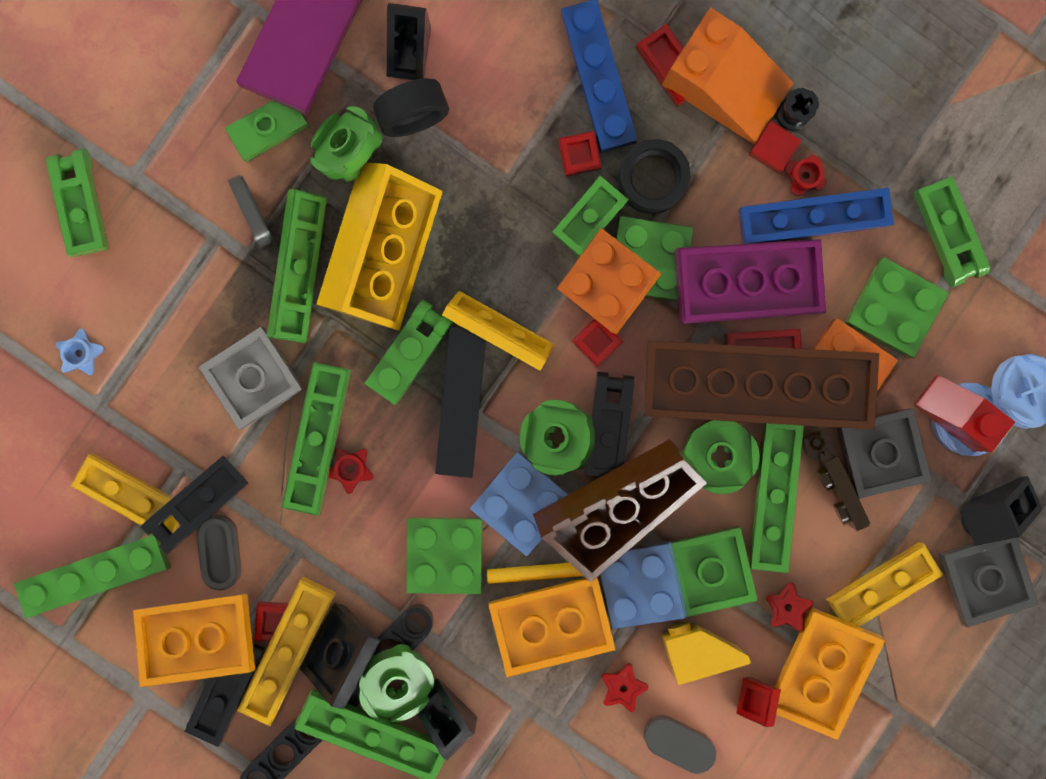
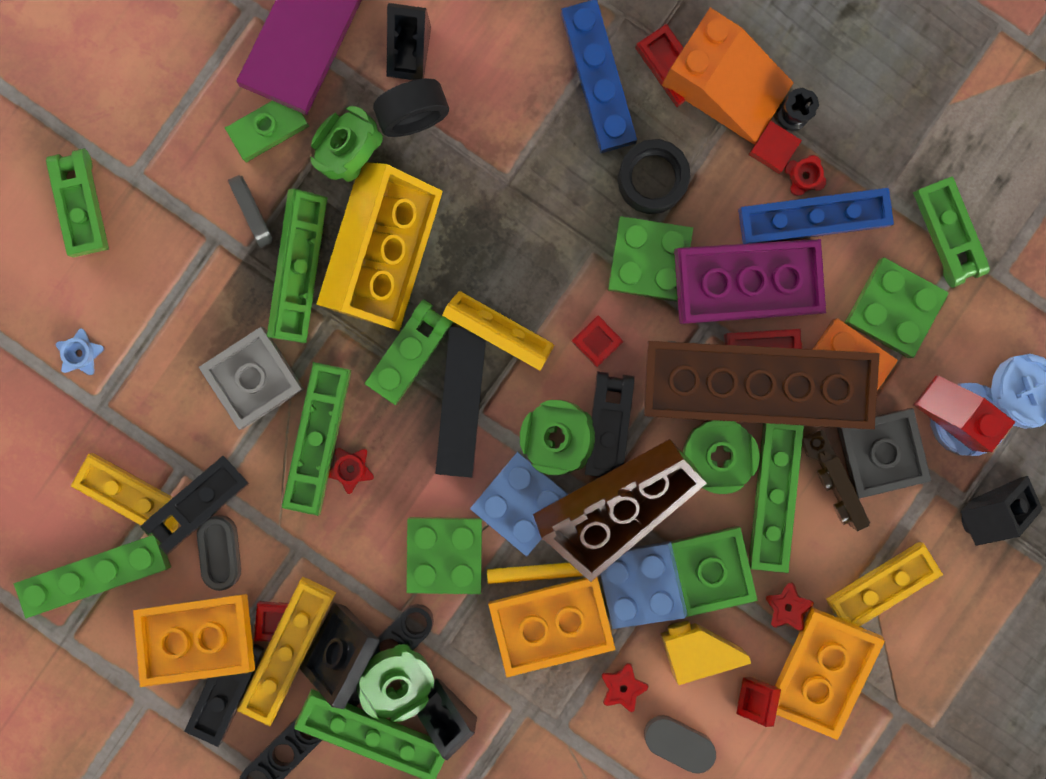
(579, 153): red tile -> none
(589, 215): bright green plate -> none
(609, 281): orange plate -> none
(988, 580): dark grey plate -> none

